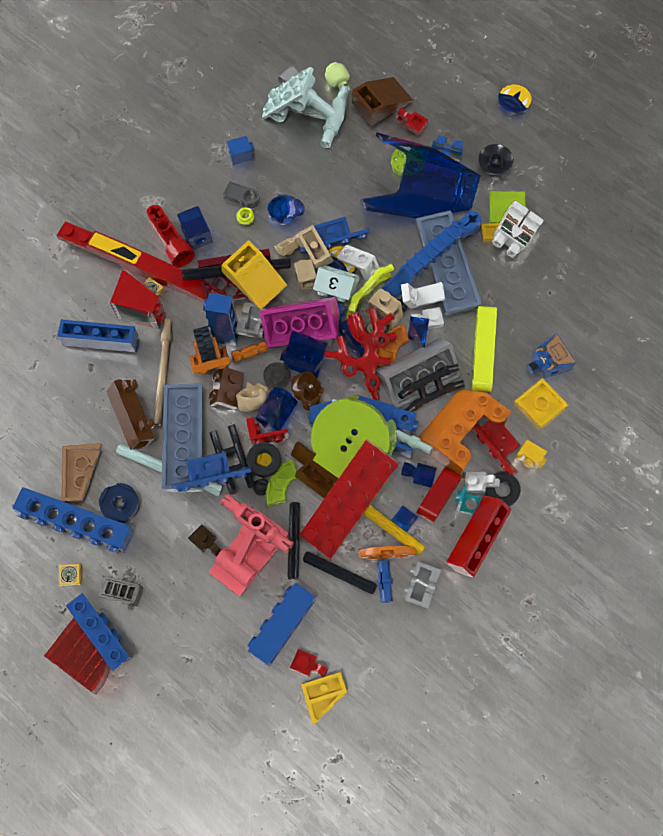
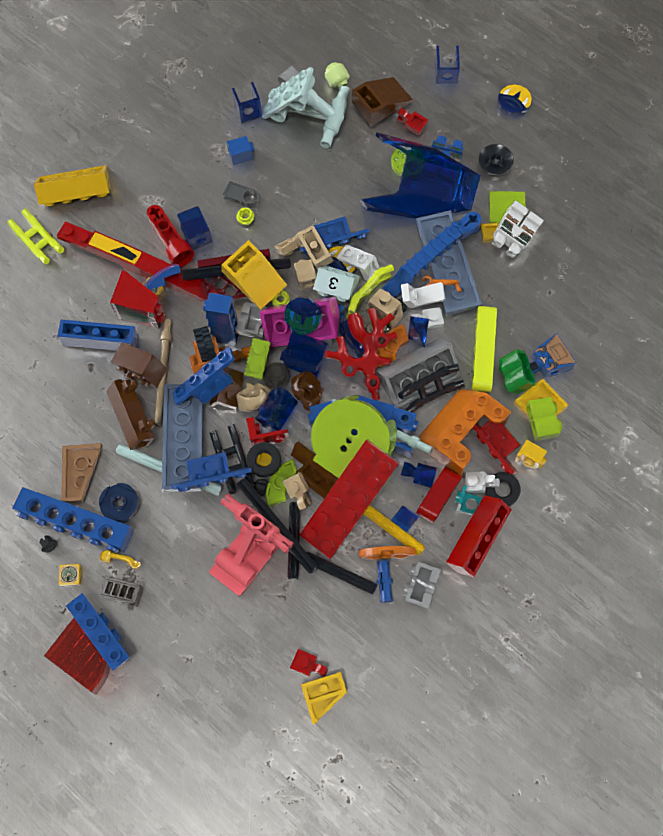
(36, 227): none -> neon yellow piece
(48, 544): none -> black piece
(72, 185): none -> yellow slope
(106, 556): none -> yellow piece
(138, 365): none -> reddish brown brick
(157, 279): none -> blue slope
(204, 539): dark brown plate -> none
(207, 381): none -> blue bracket
(254, 103): none -> clear blue piece
(256, 359): none -> lime brick
(263, 509): none -> black axle
(281, 625): blue brick -> none
(285, 209): clear blue hair -> none
(285, 295): none -> neon yellow plate
(297, 487): none -> tan plate
(303, 315): none -> tile
(439, 72): none -> clear blue piece
(445, 282): none -> orange piece
(516, 372): none -> green brick
(543, 418): none -> lime brick

